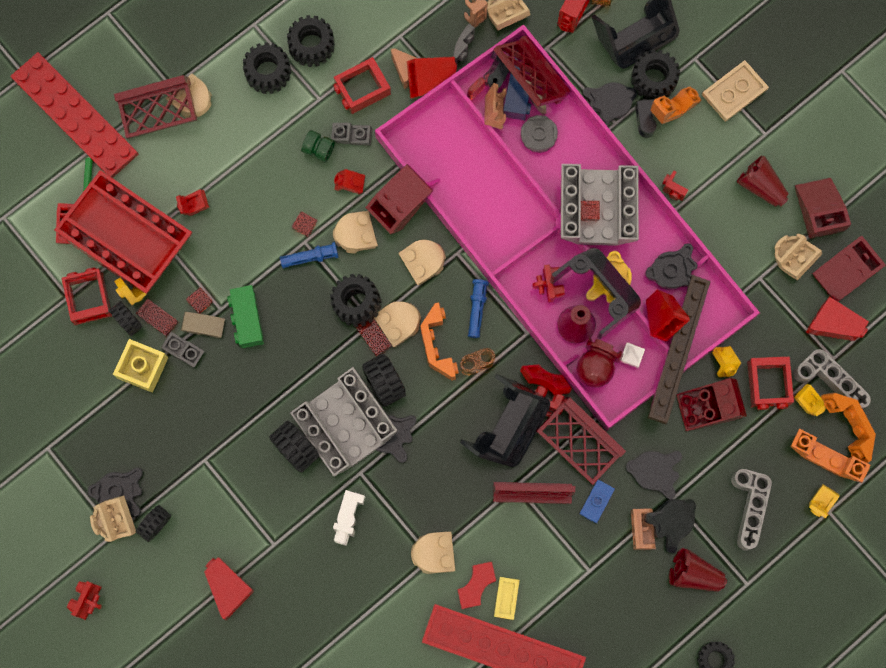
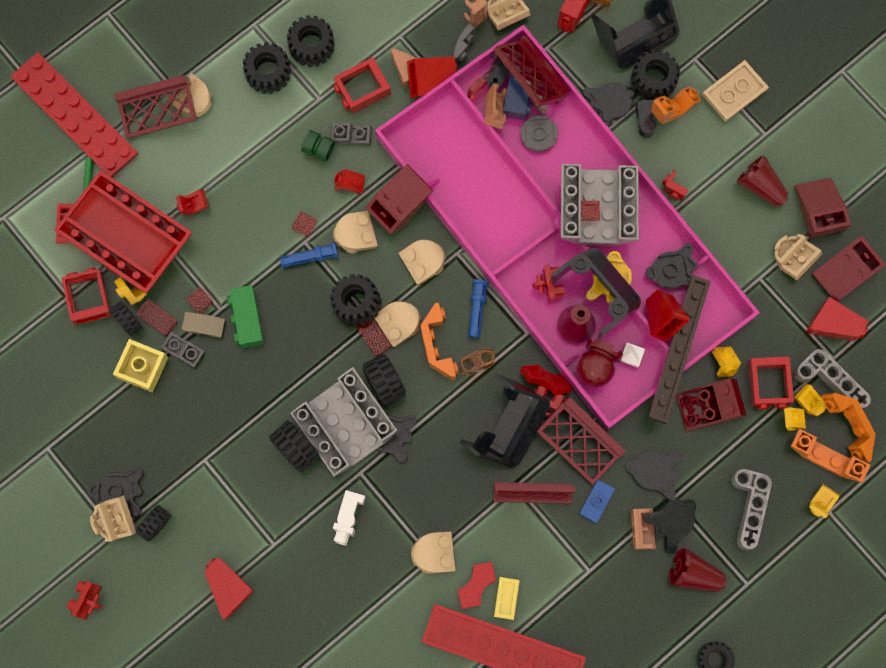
(794, 419): none -> yellow bracket

